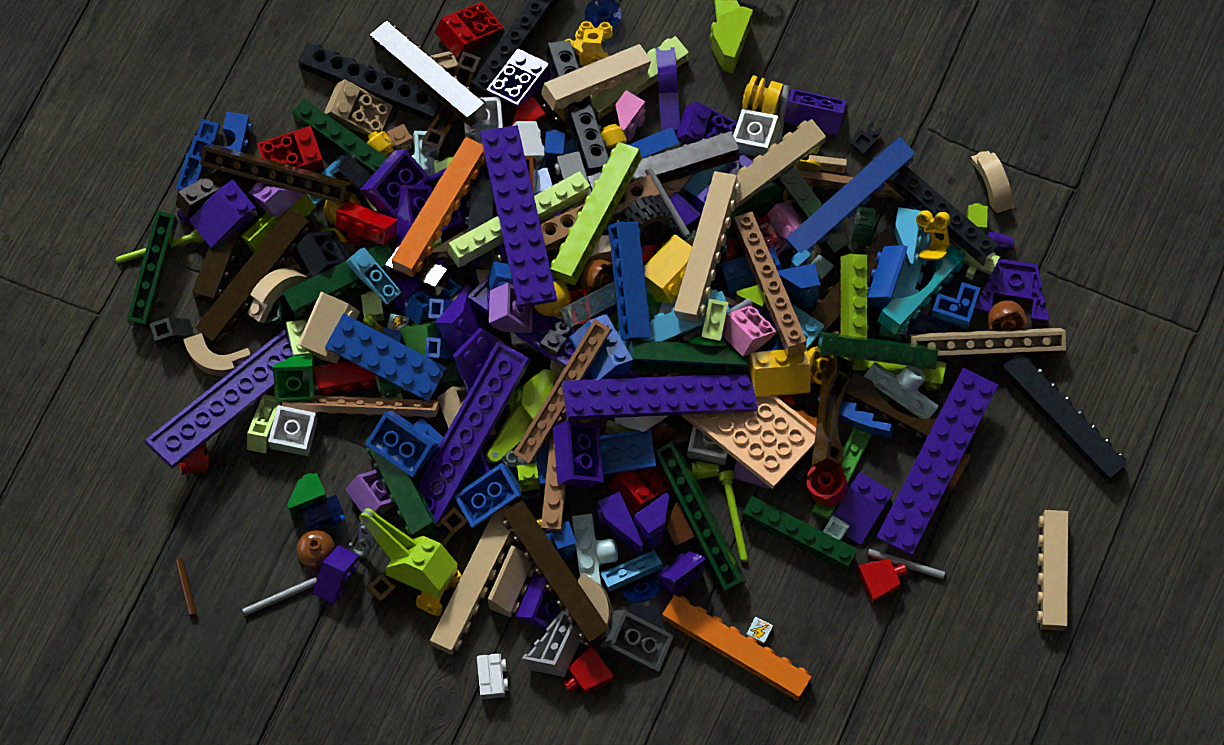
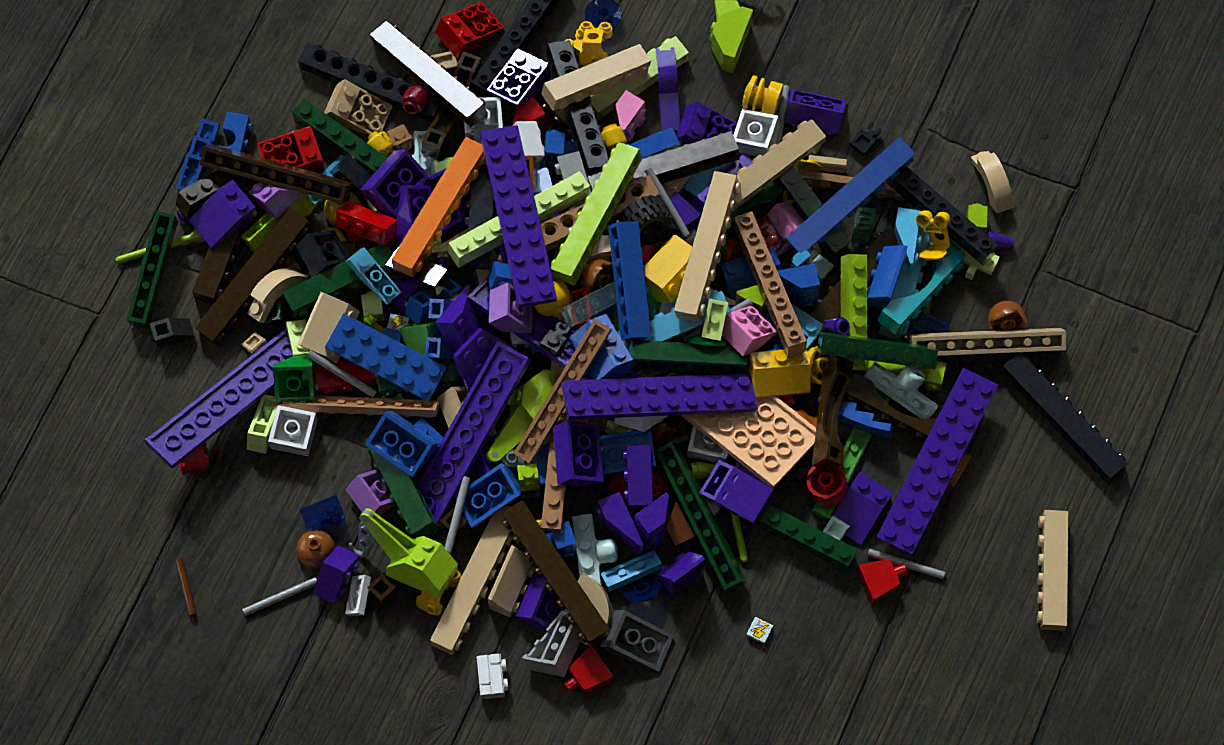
(210, 362): tan arch -> none
(254, 343): none -> tan slope
(307, 492): green slope -> none
(341, 373): none -> light grey bar
(357, 595): none -> white plate
(414, 99): none -> dark red head
(457, 514): none -> light grey bar
(638, 475): none -> dark purple brick
(736, 492): none -> dark purple slope
(737, 648): orange brick -> none
(836, 326): none -> dark purple cone
(958, 310): blue brick -> none
(1014, 281): dark purple wing -> none

